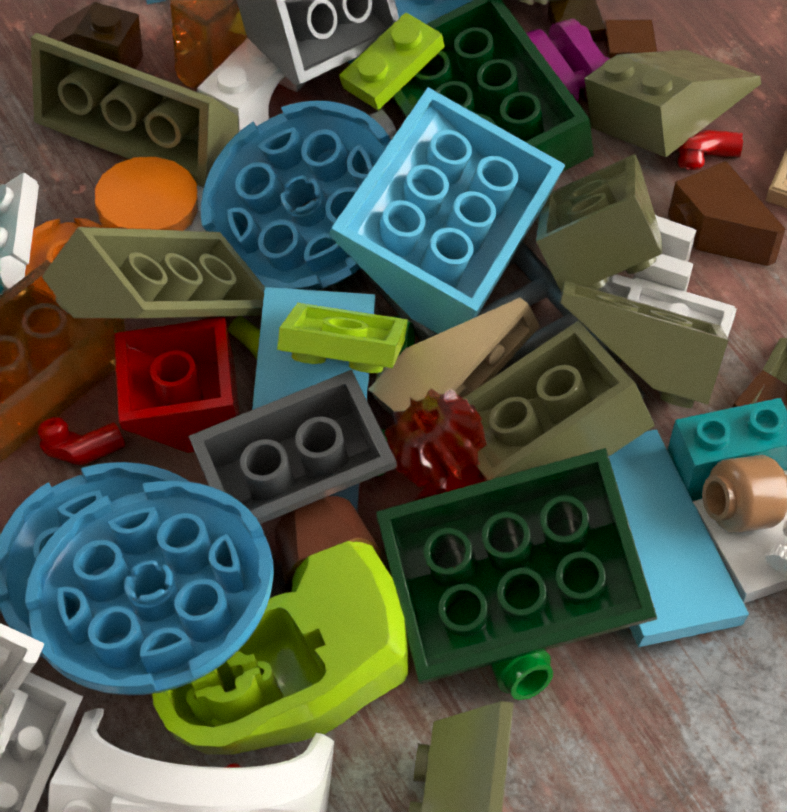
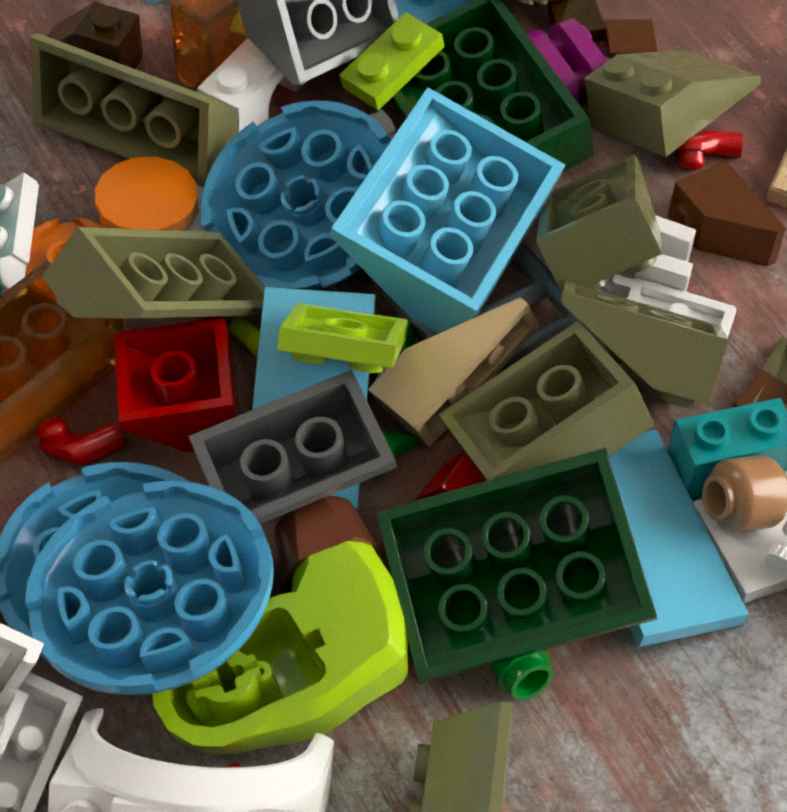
(436, 438): clear red gear -> none

